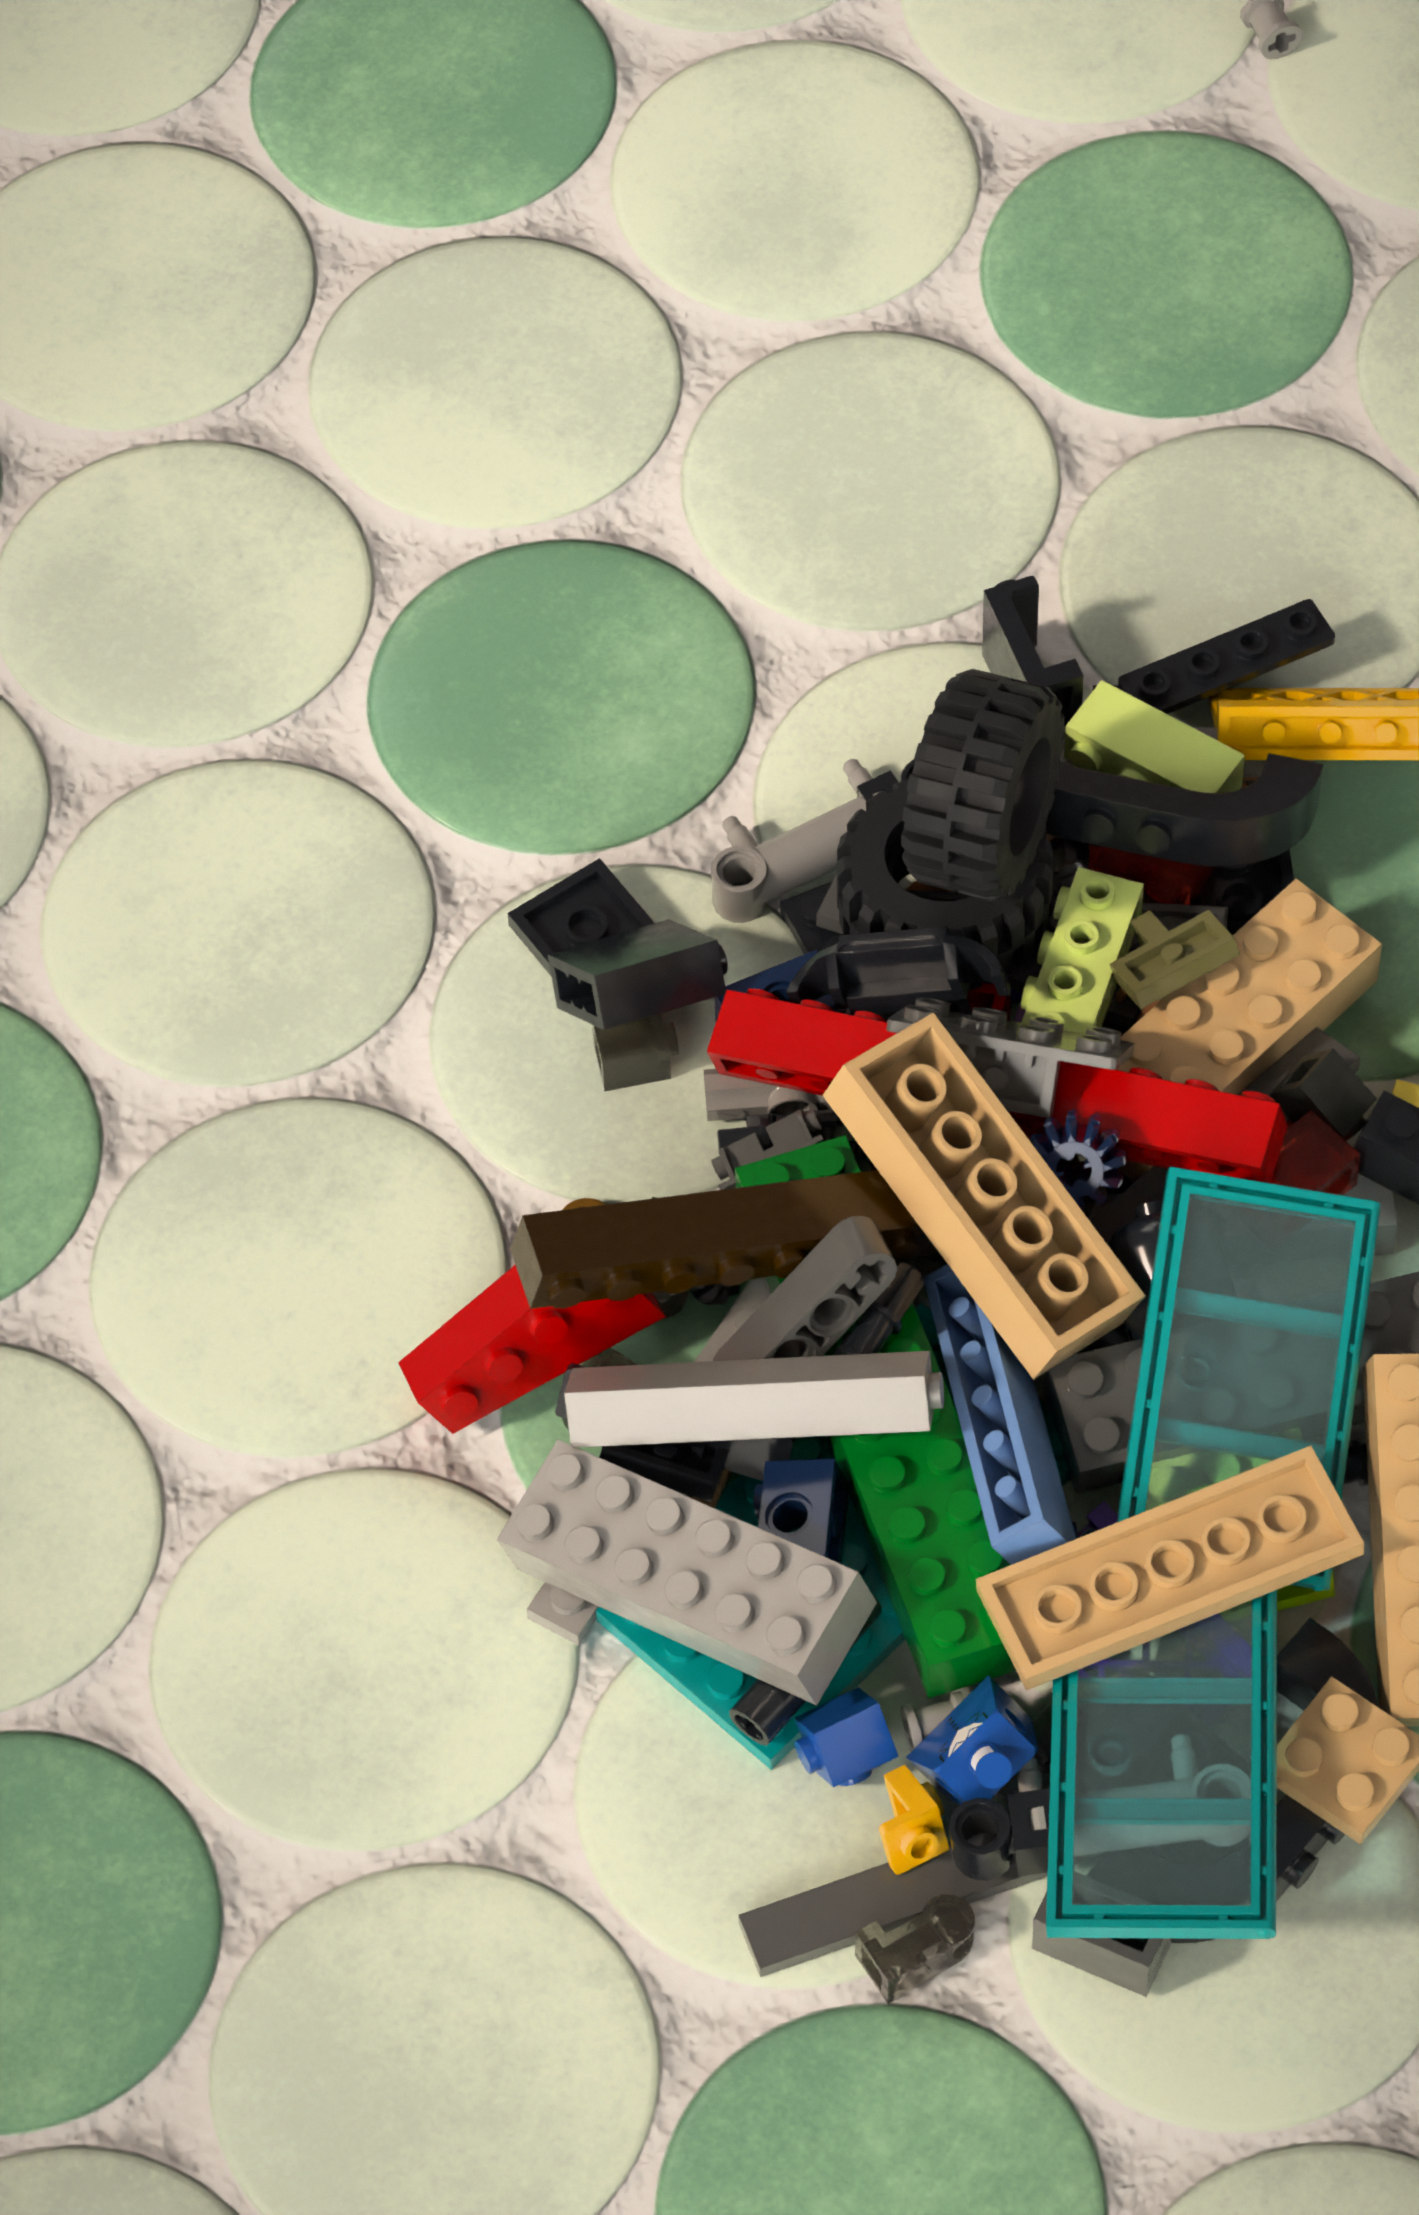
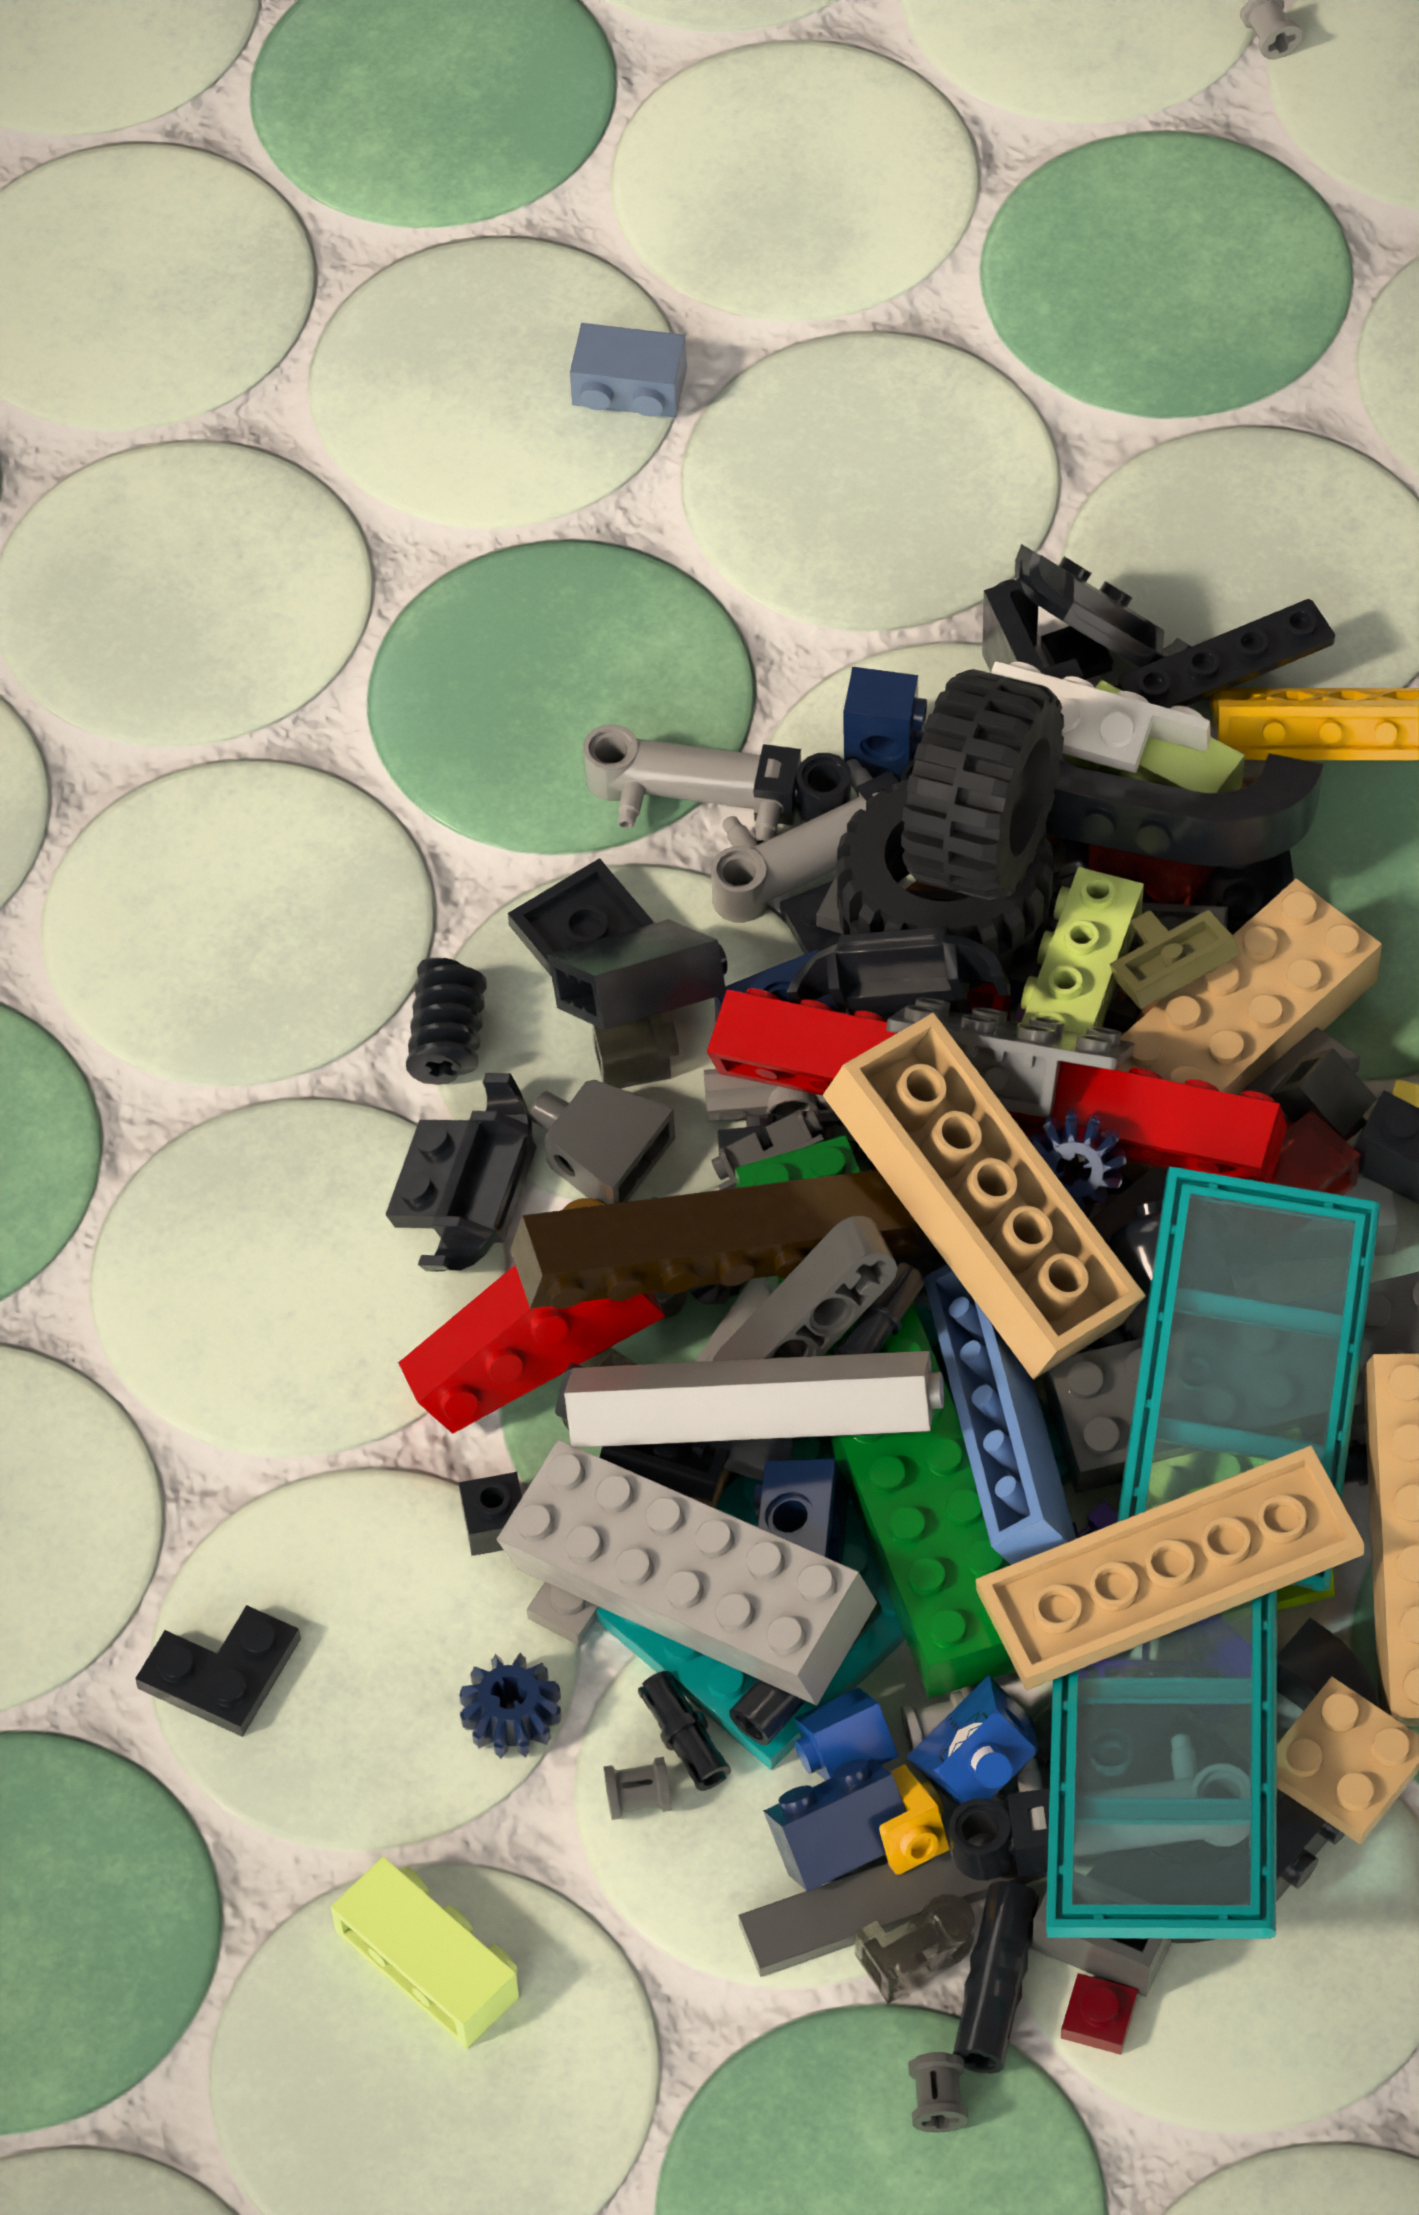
(226, 1684): none -> black plate
(426, 1950): none -> yellowish green brick
(445, 1021): none -> black piece
(466, 1177): none -> black plate
(487, 1508): none -> black plate
(533, 1705): none -> dark blue gear
(604, 1138): none -> dark grey torso
(628, 370): none -> sand blue brick
(637, 1788): none -> dark grey bush
(684, 1730): none -> black pin
(763, 782): none -> light grey piece
(835, 1823): none -> dark blue brick
(883, 720): none -> dark blue brick
(938, 2092): none -> dark grey bush
(996, 1976): none -> black axle
(1071, 644): none -> black tile
(1092, 611): none -> black plate
(1099, 2013): none -> dark red plate
(1109, 725): none -> white bracket

